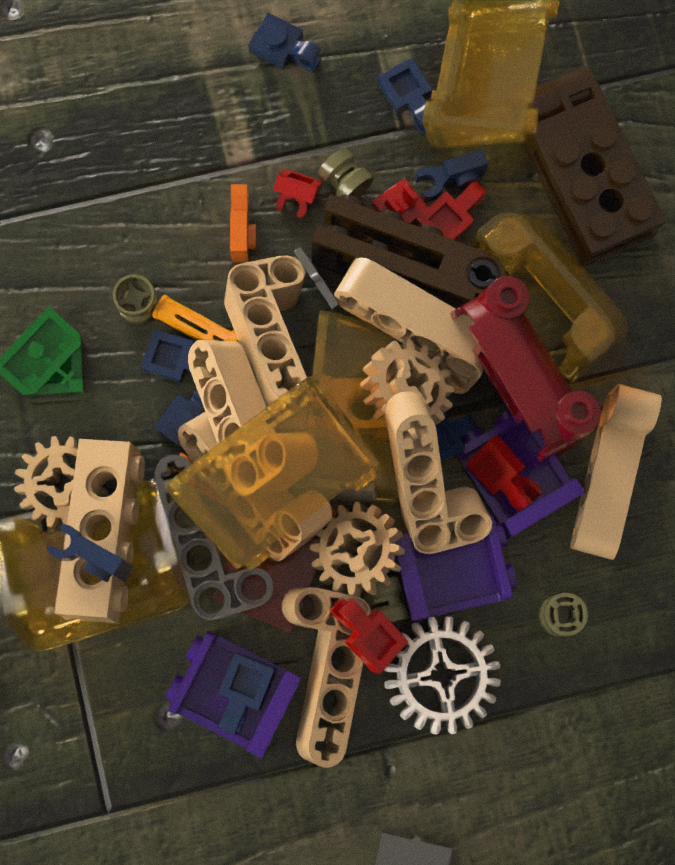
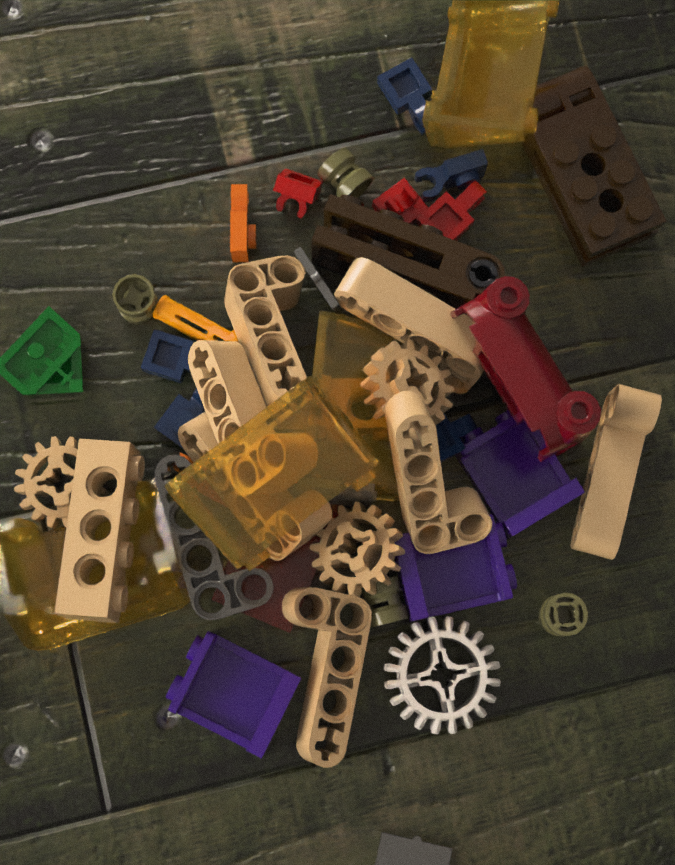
(100, 561): dark blue plate -> none
(246, 686): dark blue plate -> none
(281, 41): dark blue plate -> none
(373, 636): red plate -> none
(500, 469): red plate -> none
(596, 319): clear yellow windscreen -> none

